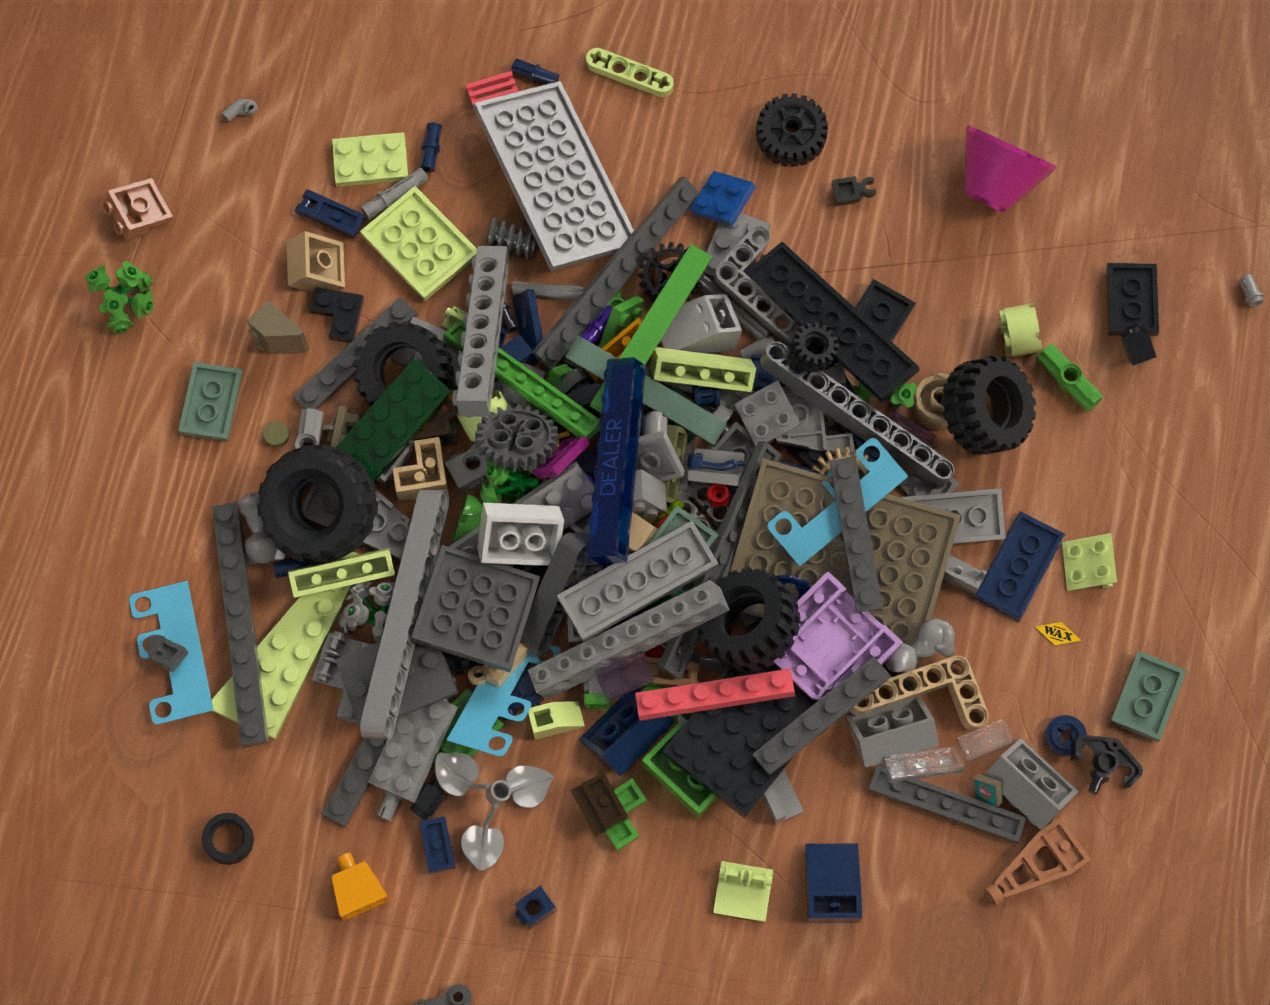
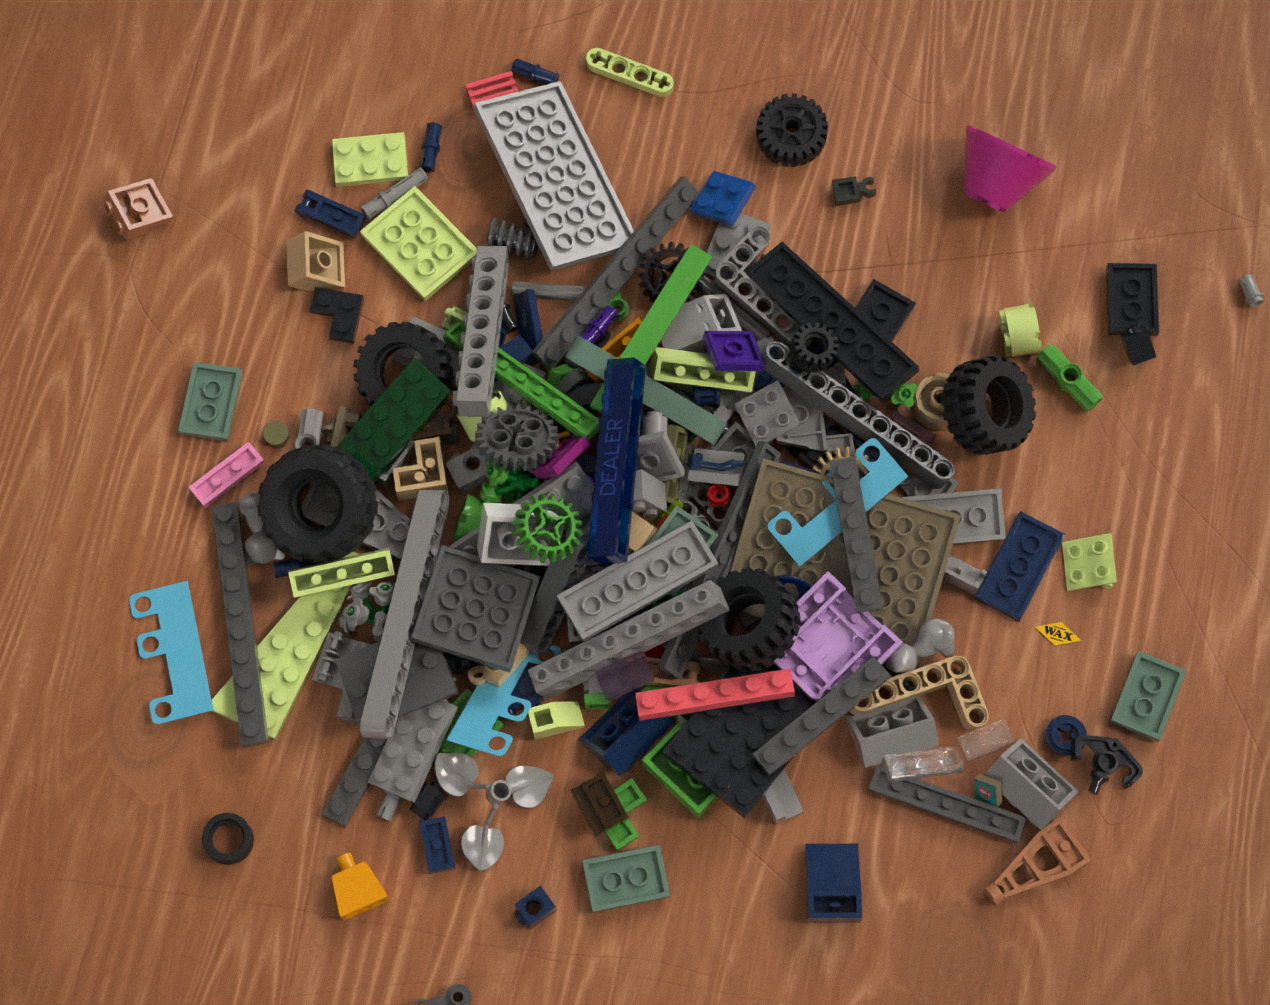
(116, 296): bright green plant -> none
(165, 652): dark grey plate -> none
(226, 474): none -> bright pink plate
(240, 107): light grey arm -> none
(276, 331): dark tan slope -> none
(341, 368): dark grey plate -> none
(551, 538): none -> bright green gear
(621, 317): bright green plate -> none
(626, 879): none -> sand green plate
(733, 351): none -> dark purple plate
(743, 891): yellowish green hinge -> none

